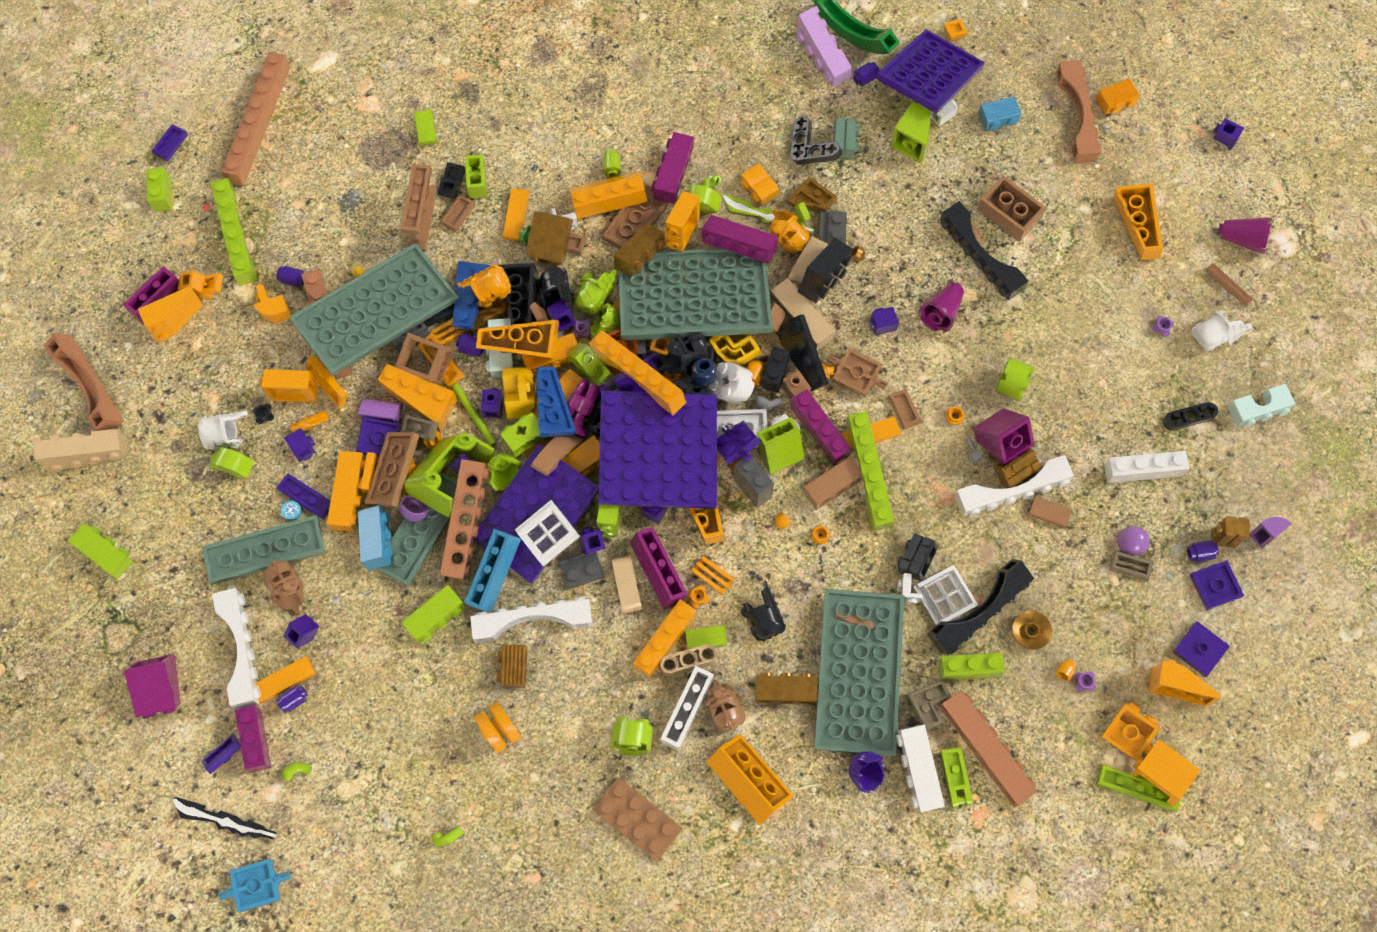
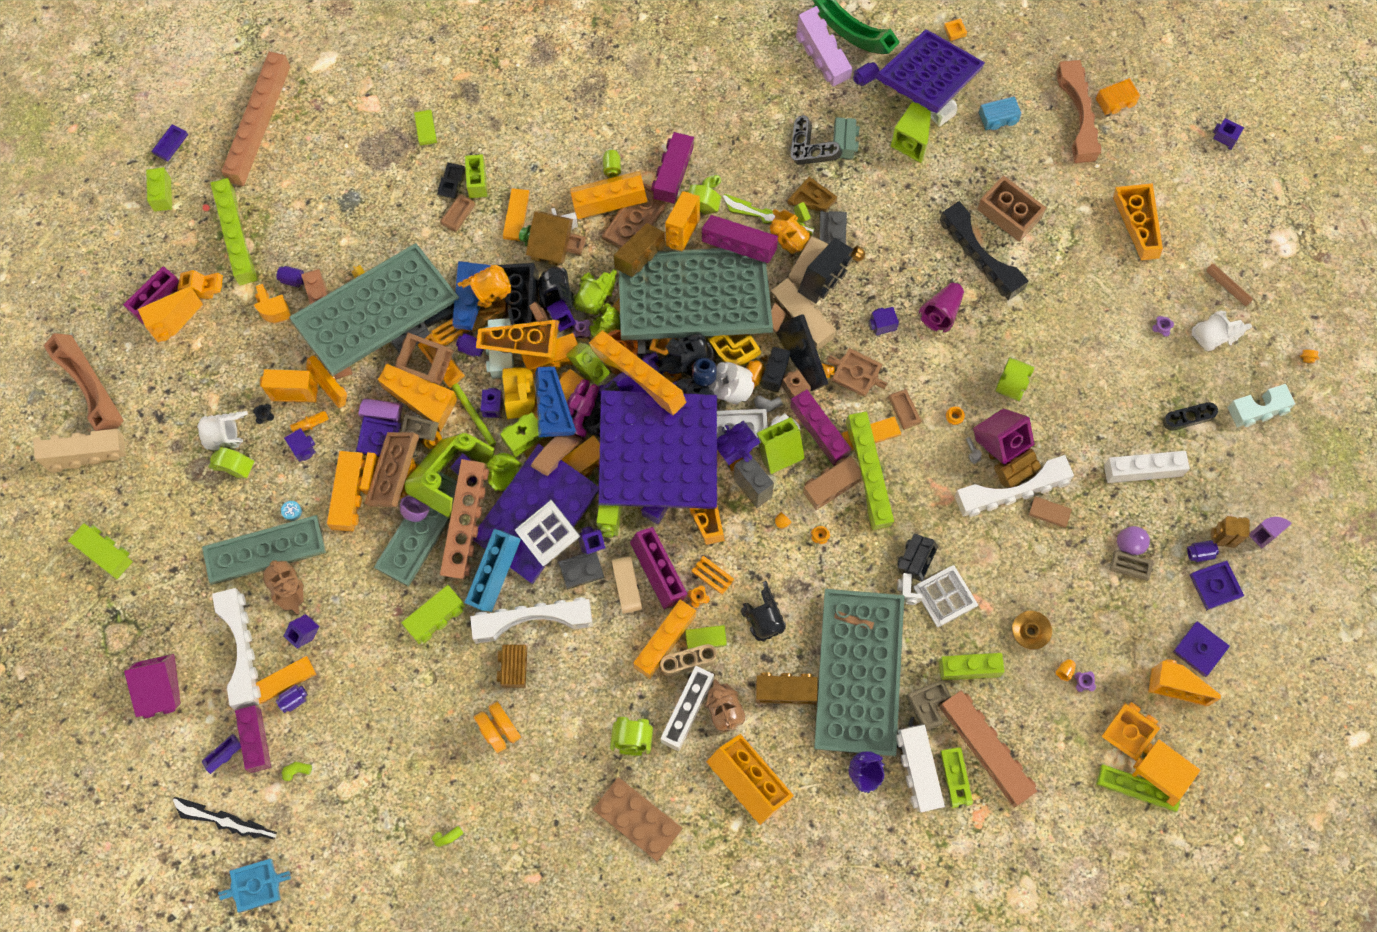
(304, 496): dark purple tile -> none
(374, 537): brick -> none
(419, 206): medium nougat fence -> none
(759, 185): light orange brick -> none
(1009, 582): black arch -> none
(1248, 233): magenta cone -> none
(1309, 356): none -> light orange plate

